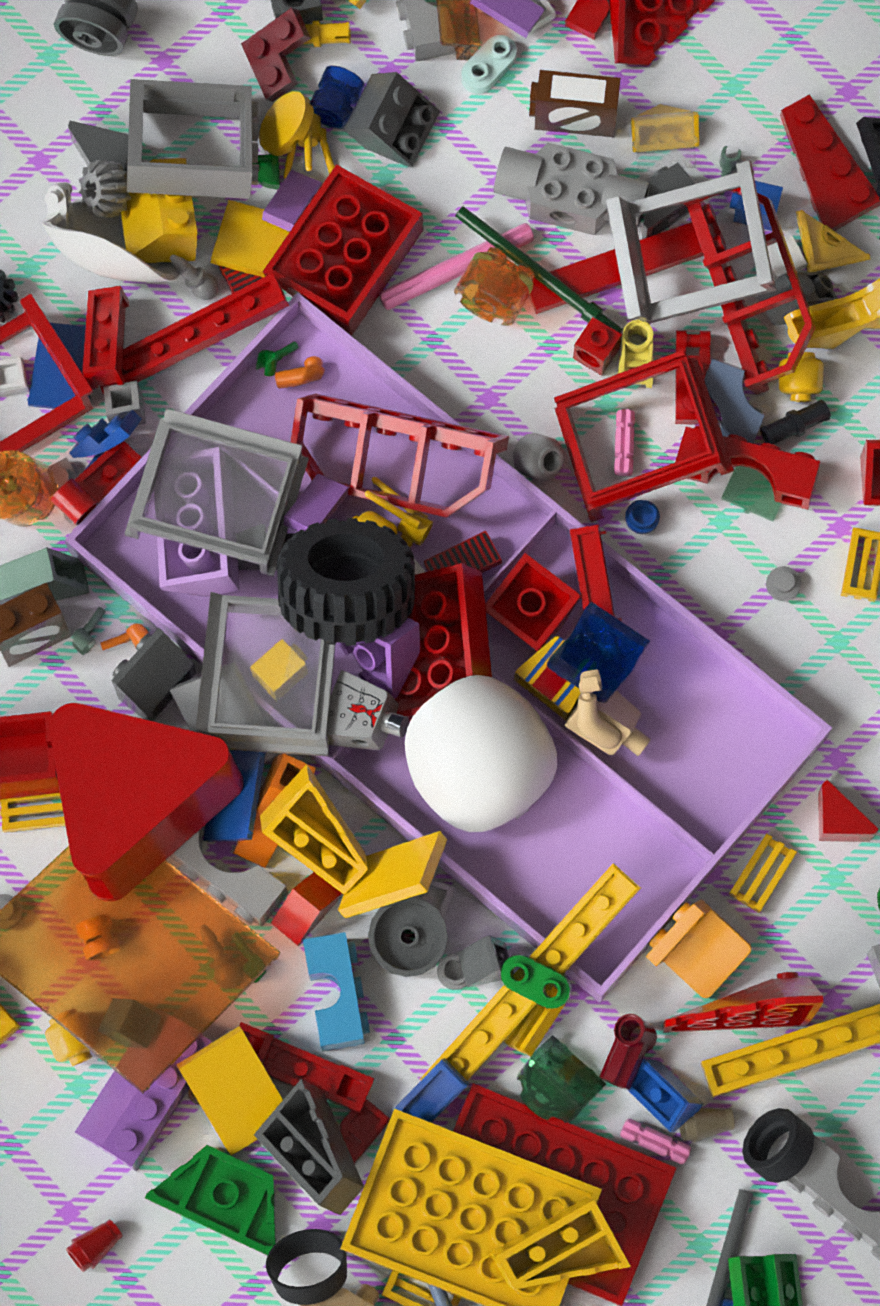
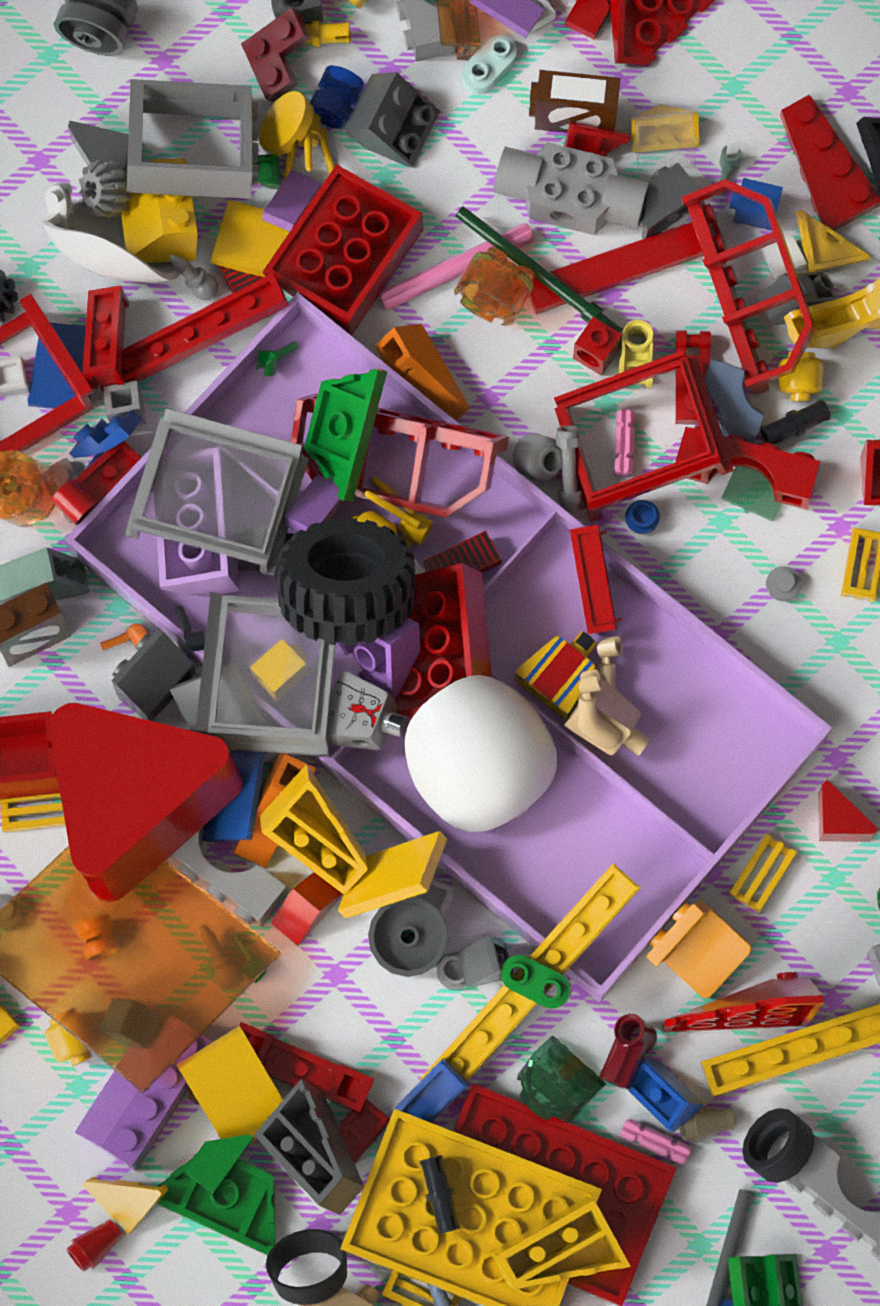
(82, 640): sand green hand -> none
(125, 1200): none -> yellow tile
(194, 639): none -> black hand
(216, 1160): none -> green tile
(310, 372): orange arm -> none
(331, 959): dark azure arch -> none
(343, 427): none -> green wing
(416, 359): none -> orange slope
(440, 1194): none -> black pin
(532, 602): red slope -> none
(533, 1027): yellow tile -> none
(570, 496): none -> light grey bar
(594, 138): none -> red tile
(601, 645): clear blue bracket -> none
(631, 261): piece -> none

